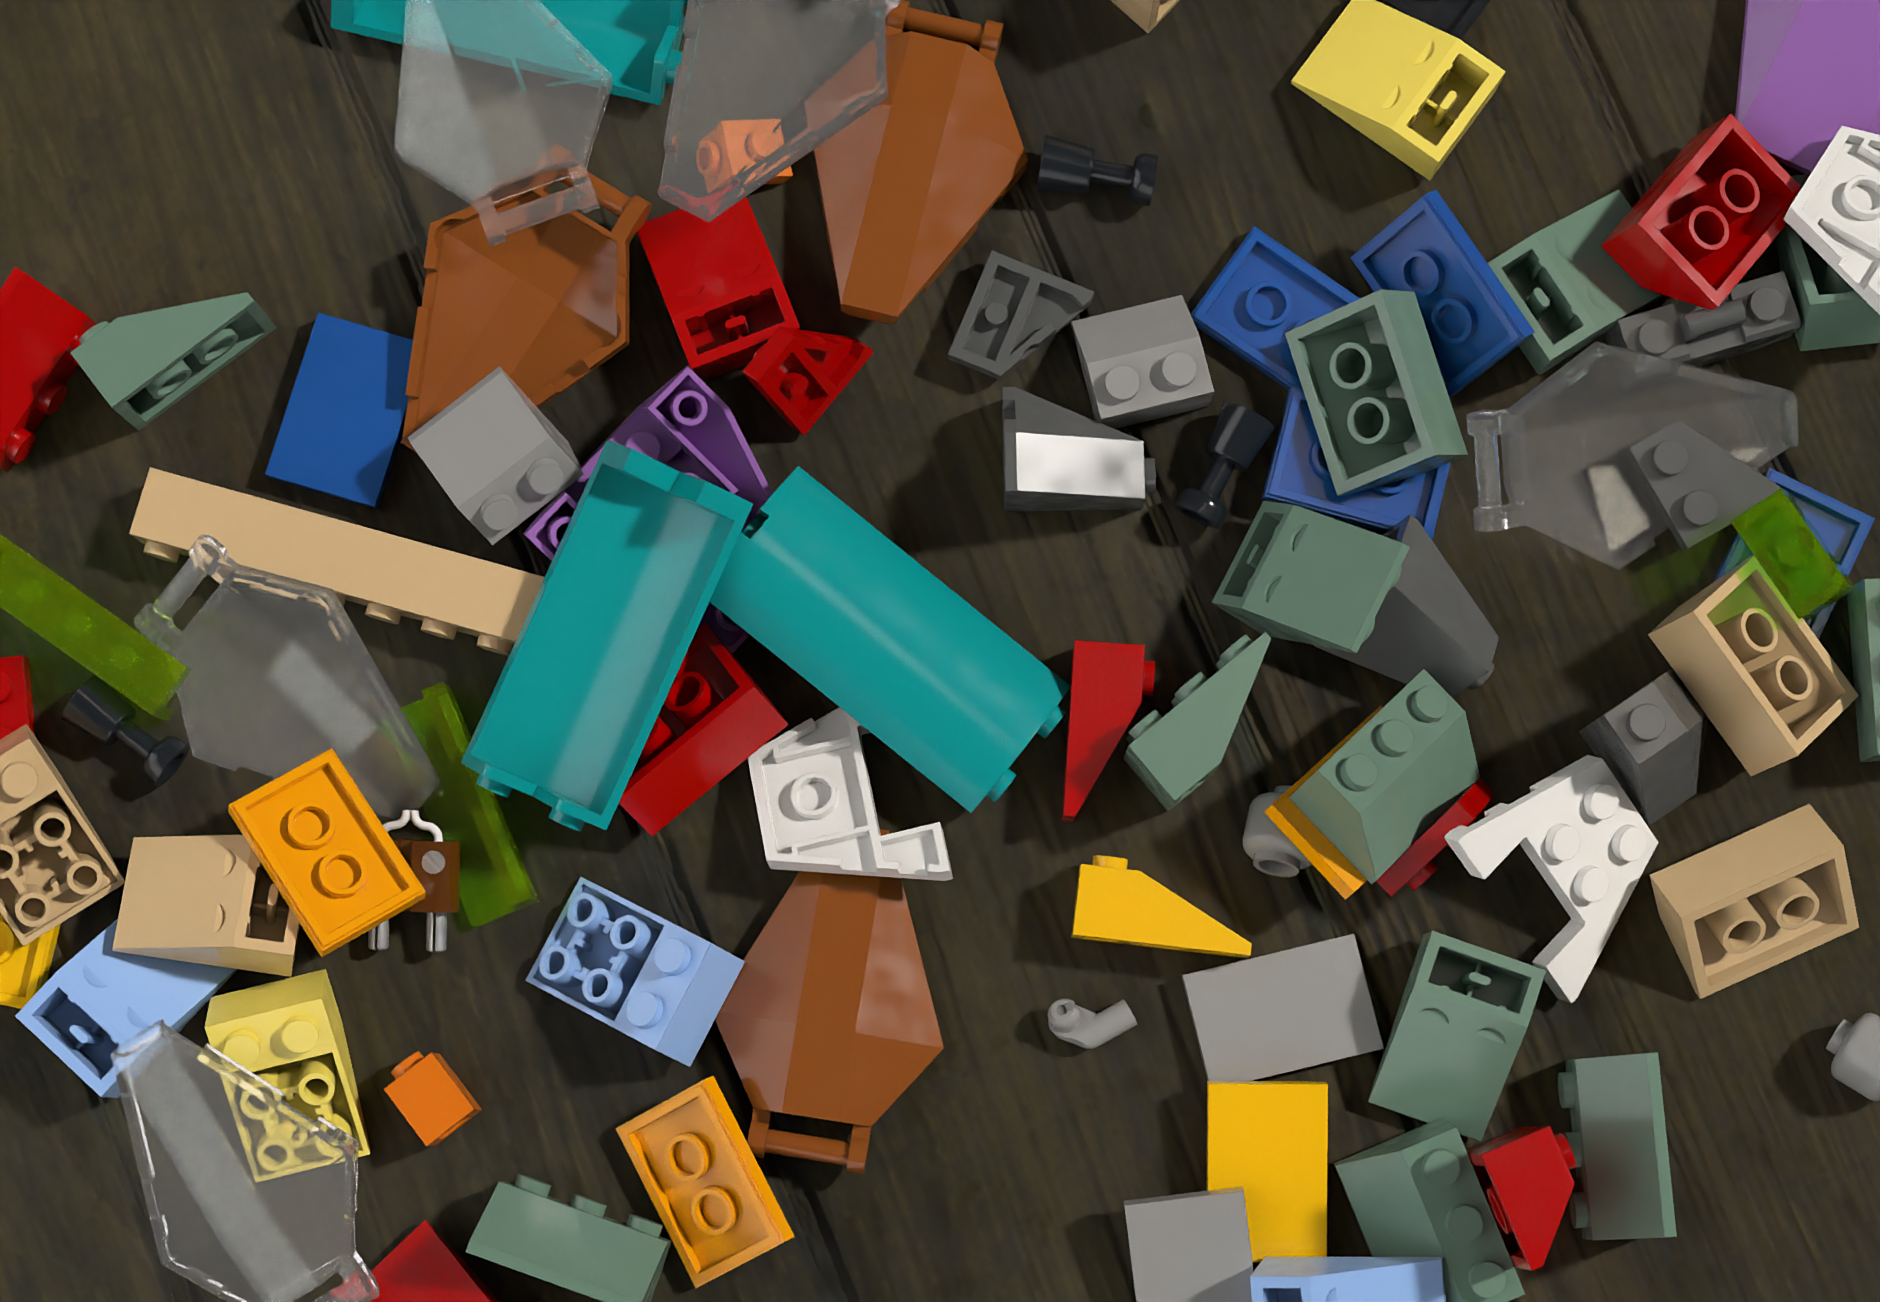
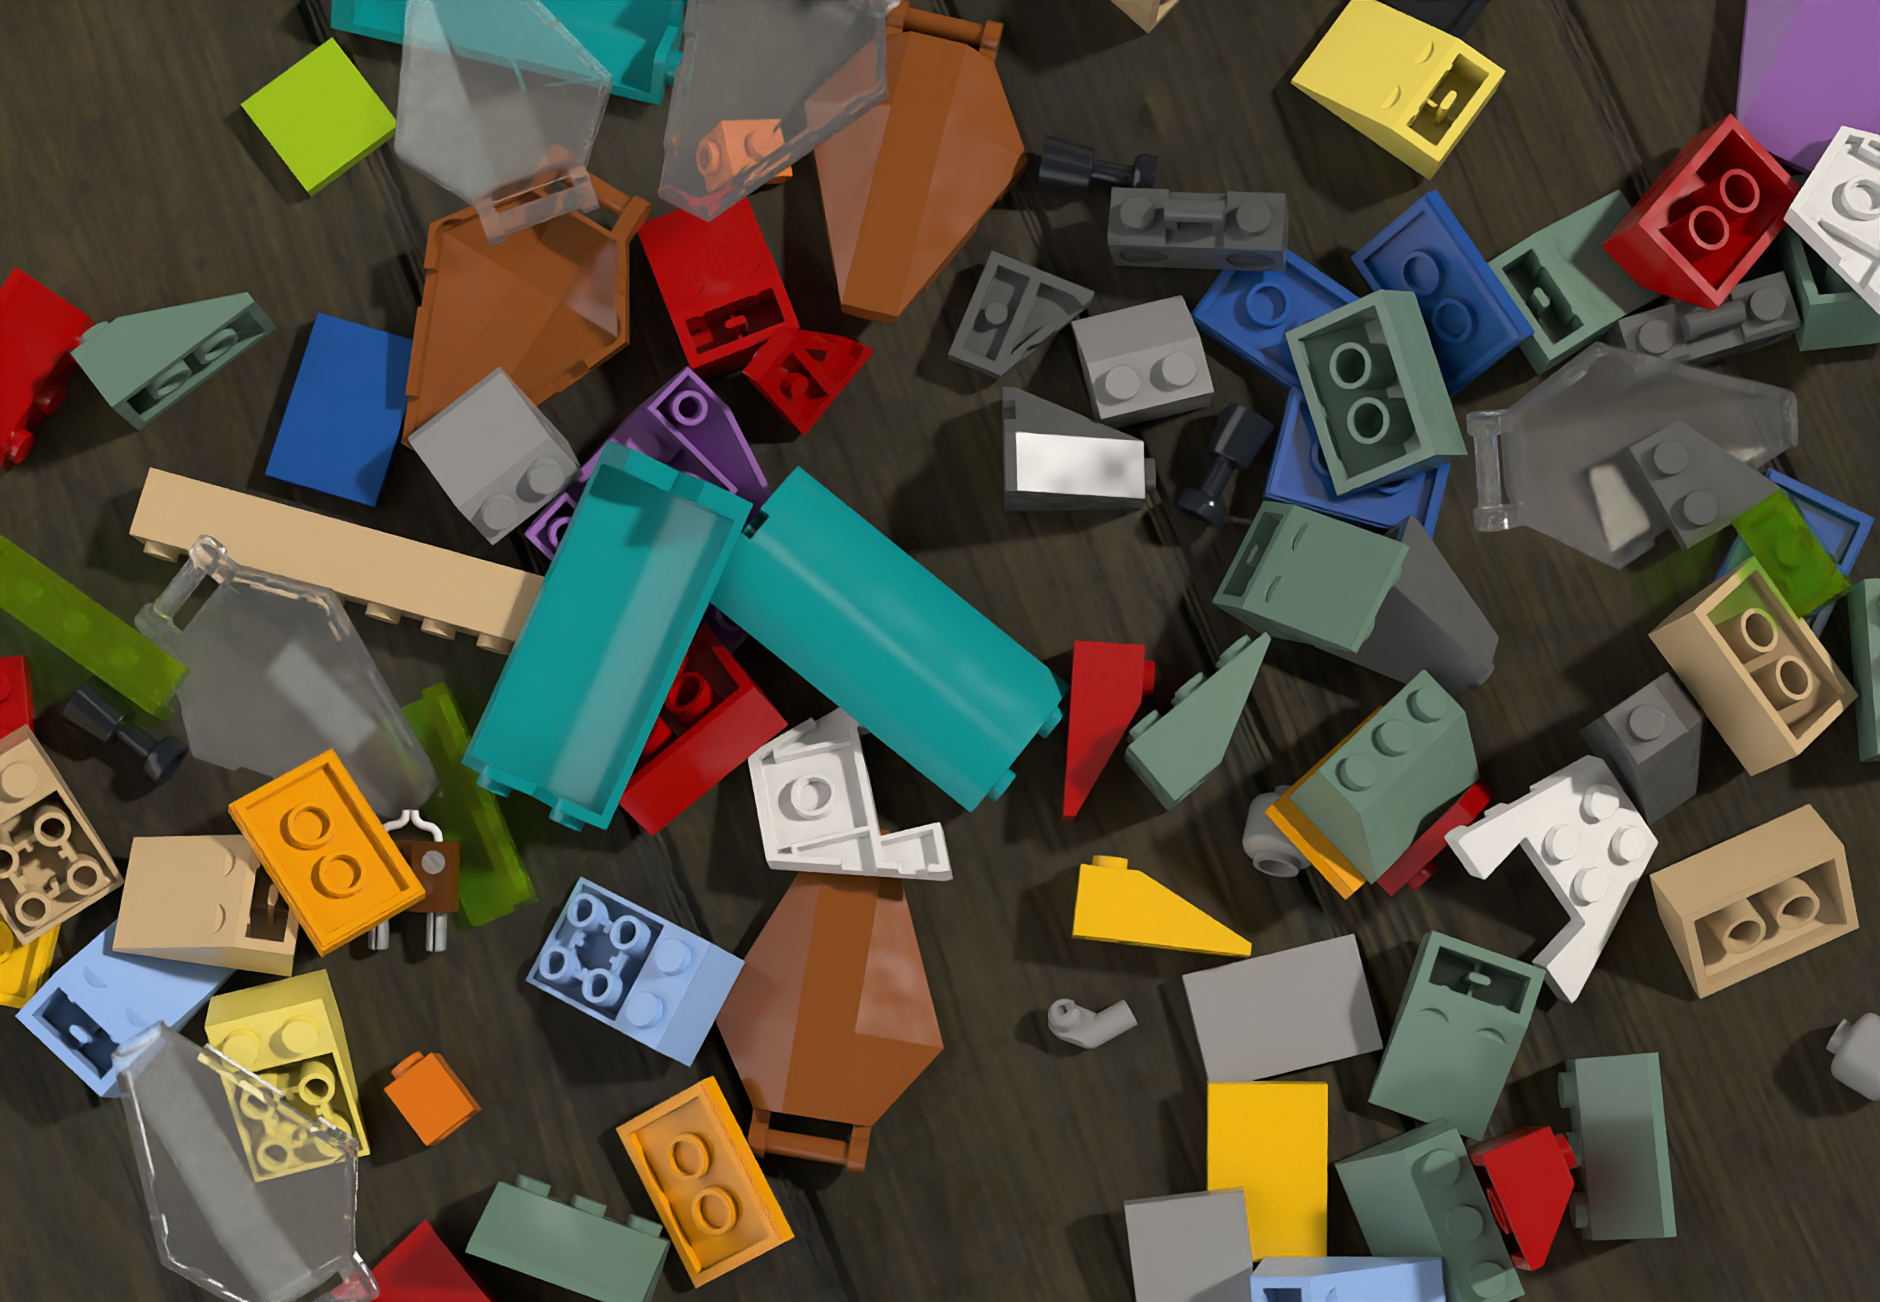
(321, 116): none -> lime tile
(1198, 229): none -> dark grey piece

